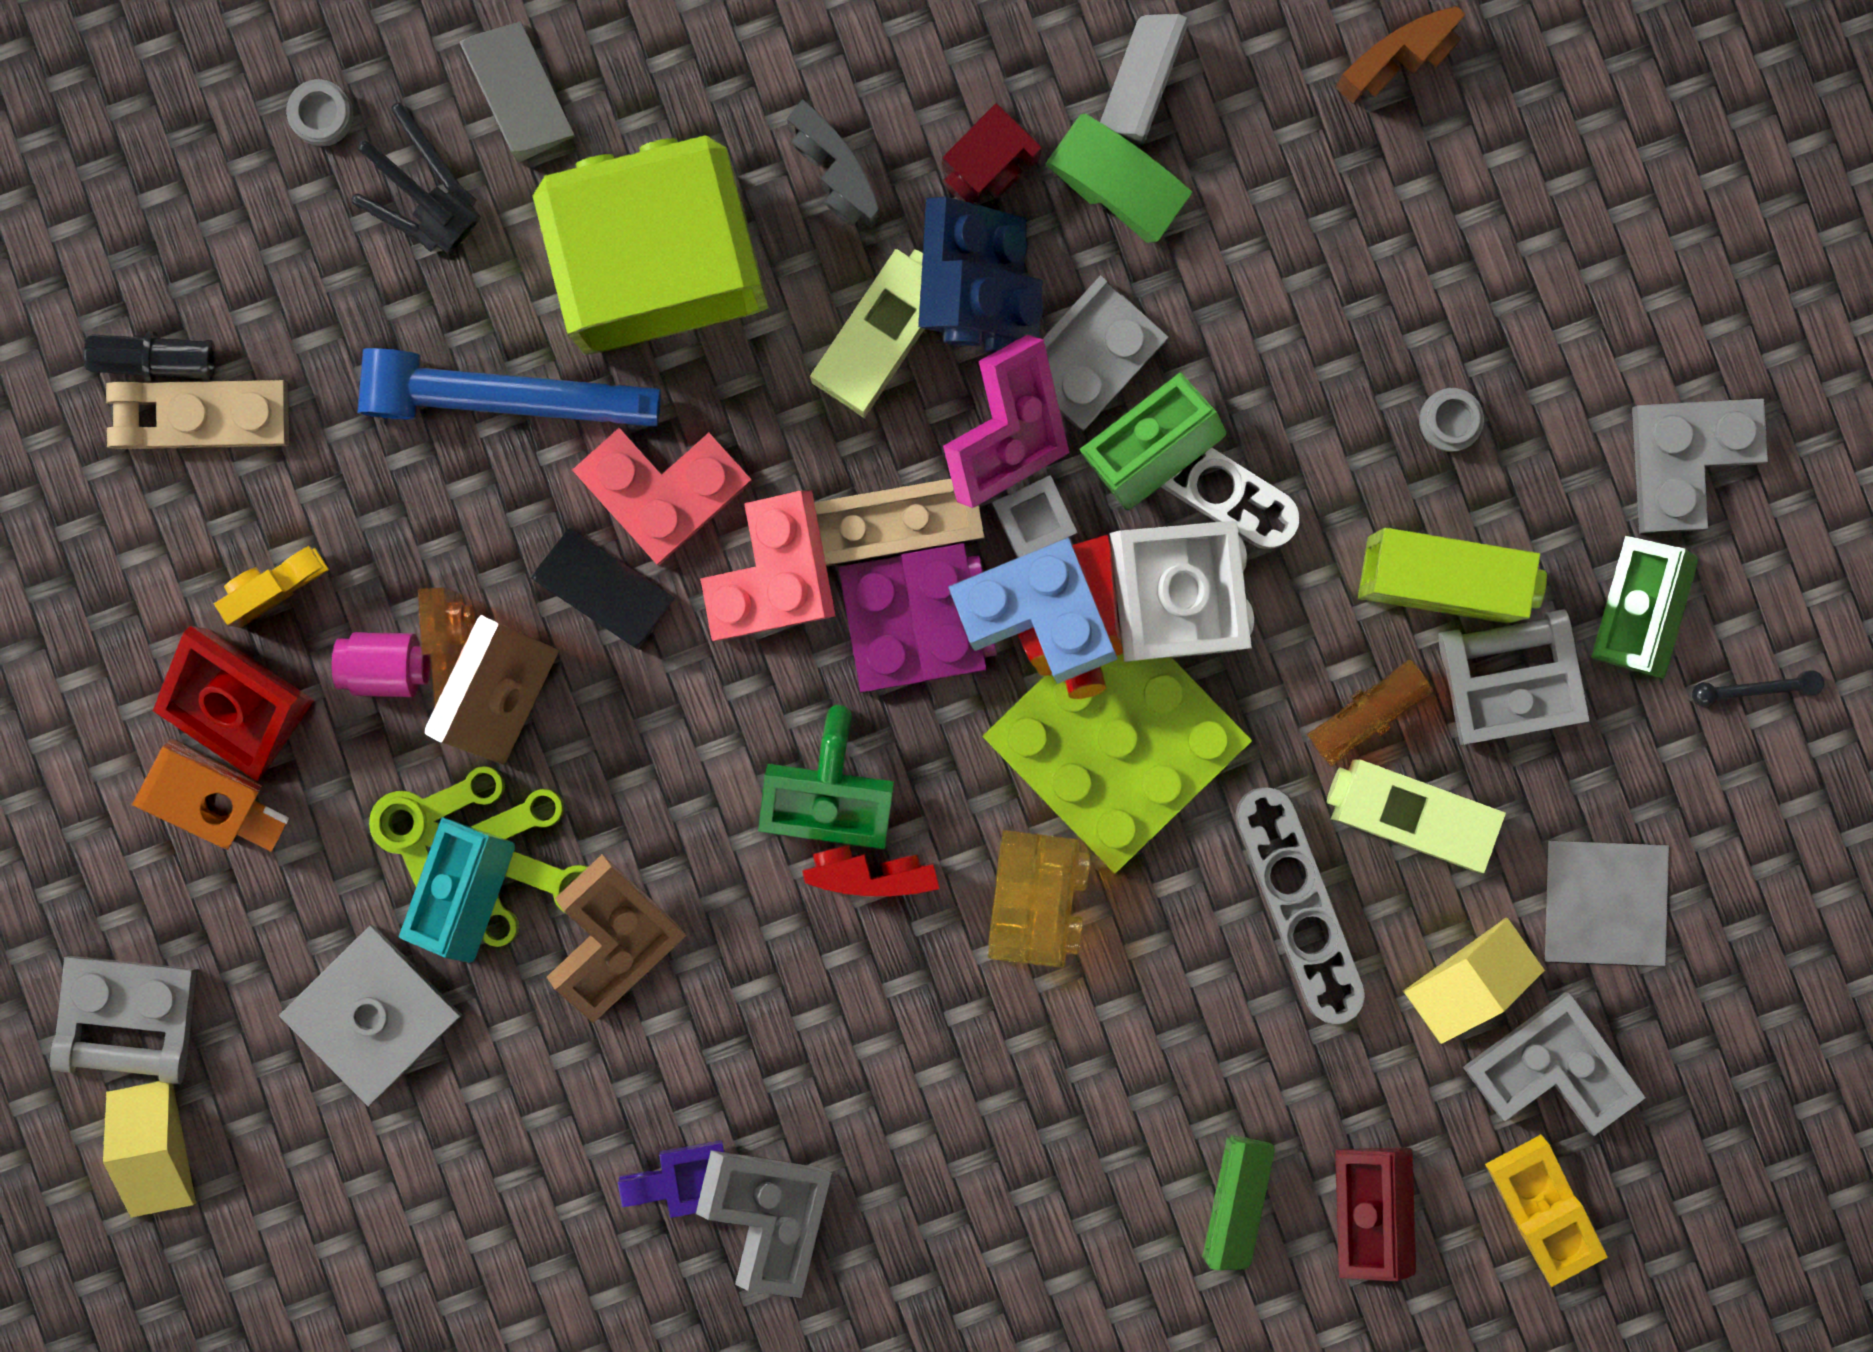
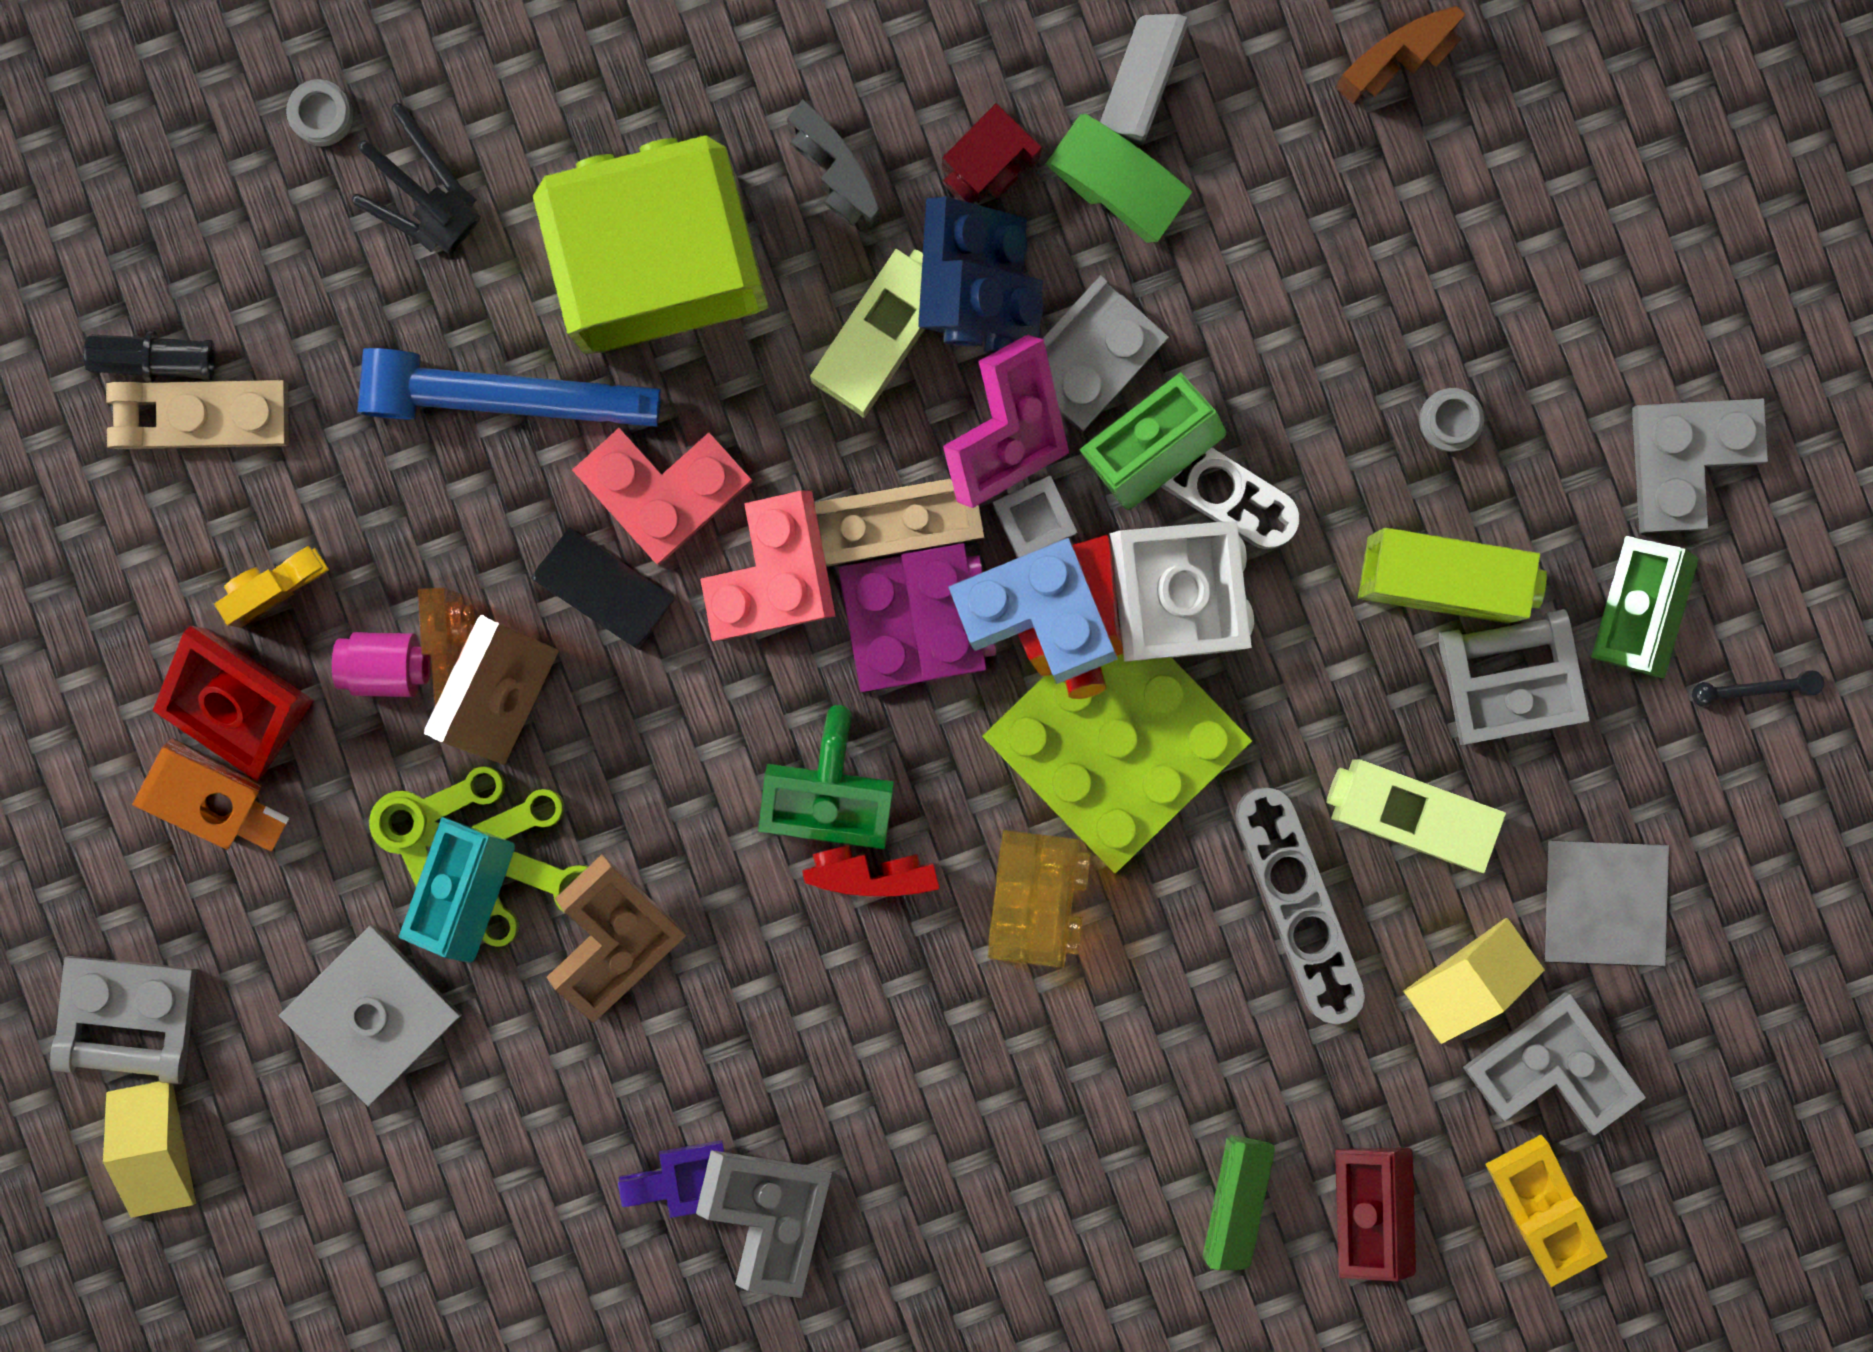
(517, 90): light grey slope -> none
(1370, 712): clear orange pin -> none

